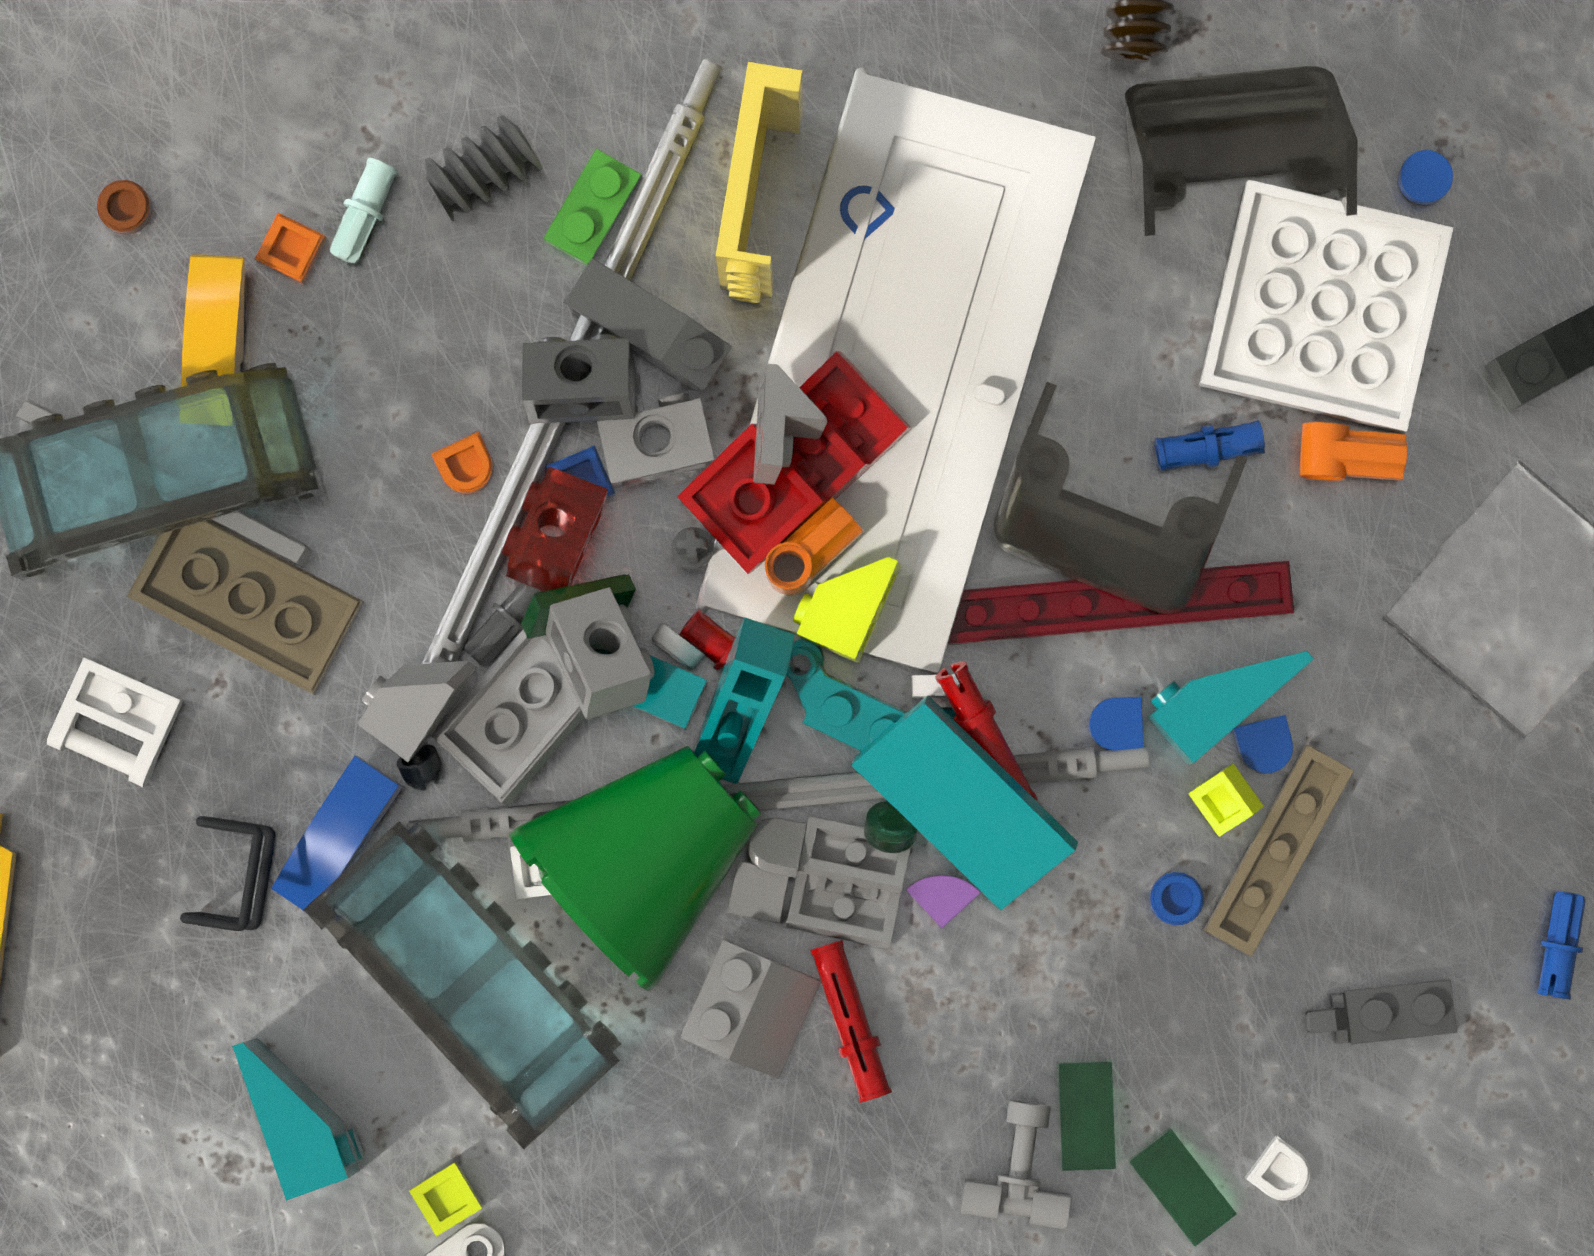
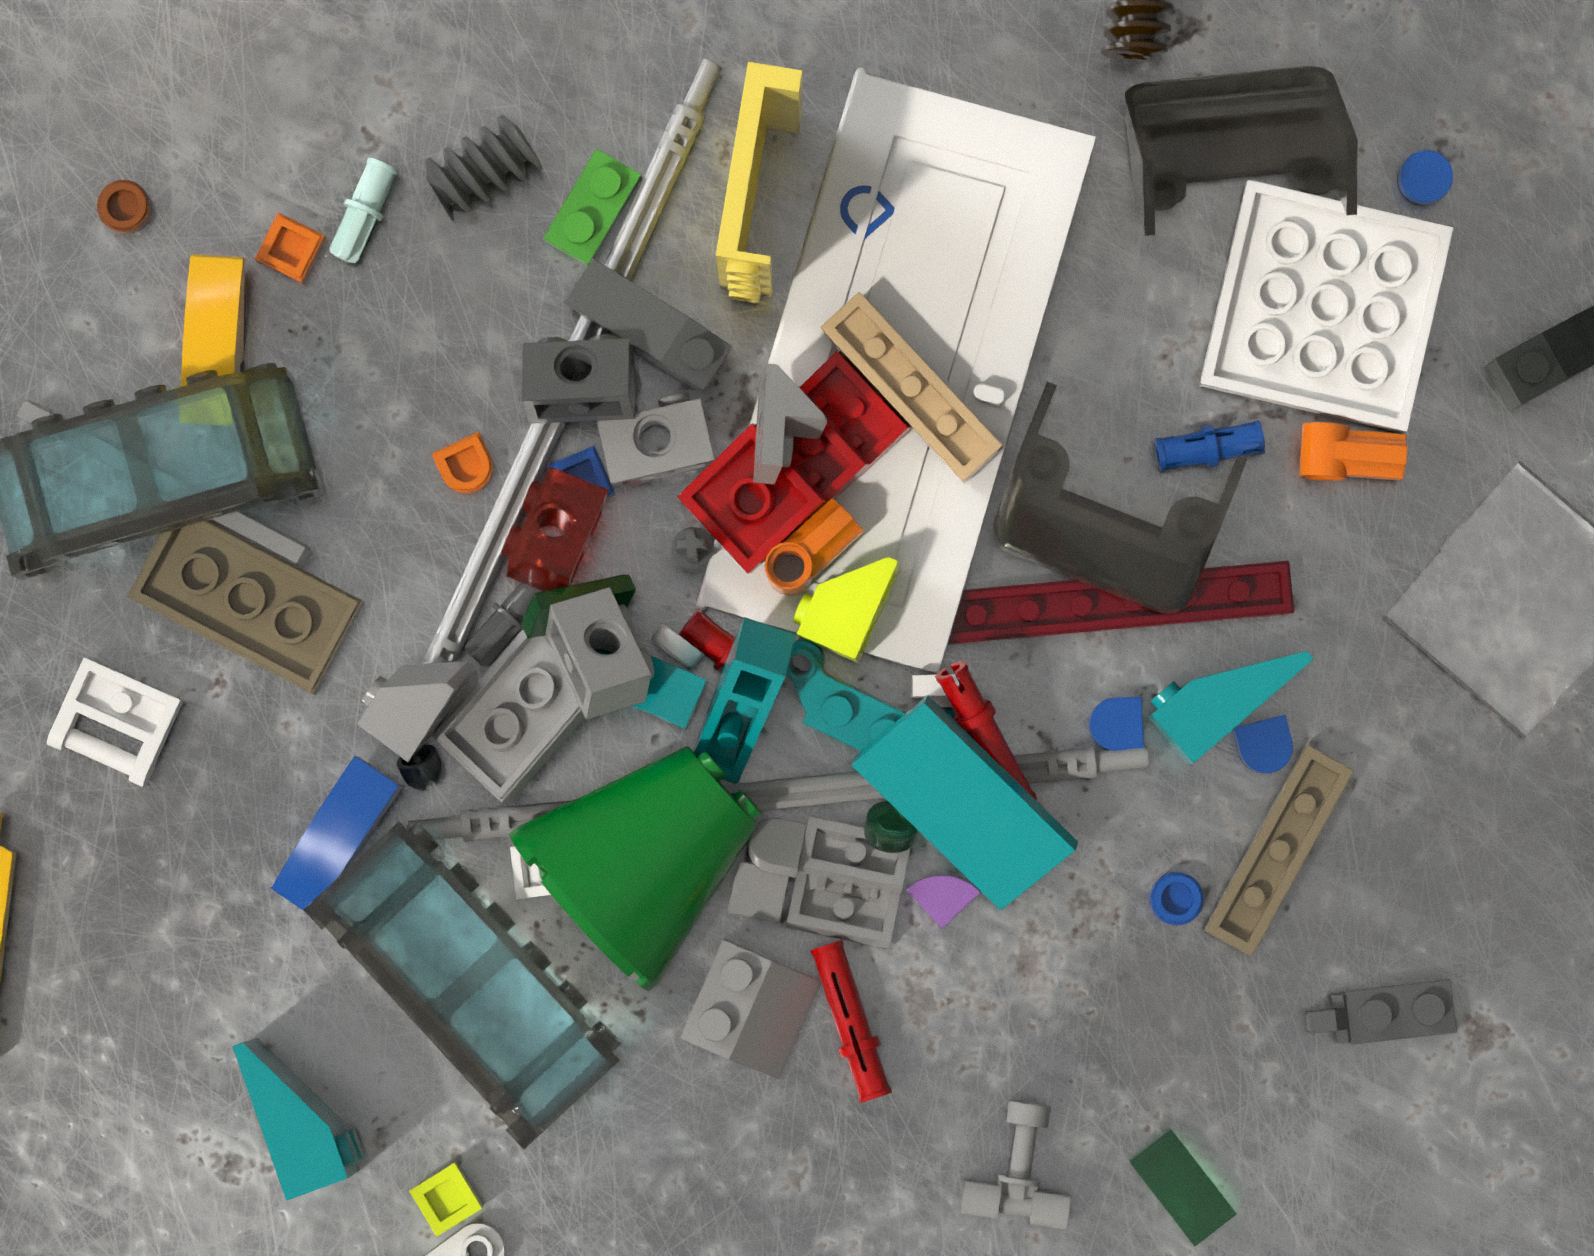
(243, 922): black piece -> none
(911, 387): none -> tan plate
(1086, 1115): clear green tile -> none
(1226, 800): neon yellow plate -> none
(1280, 1171): white tile -> none
(1562, 945): blue axle -> none

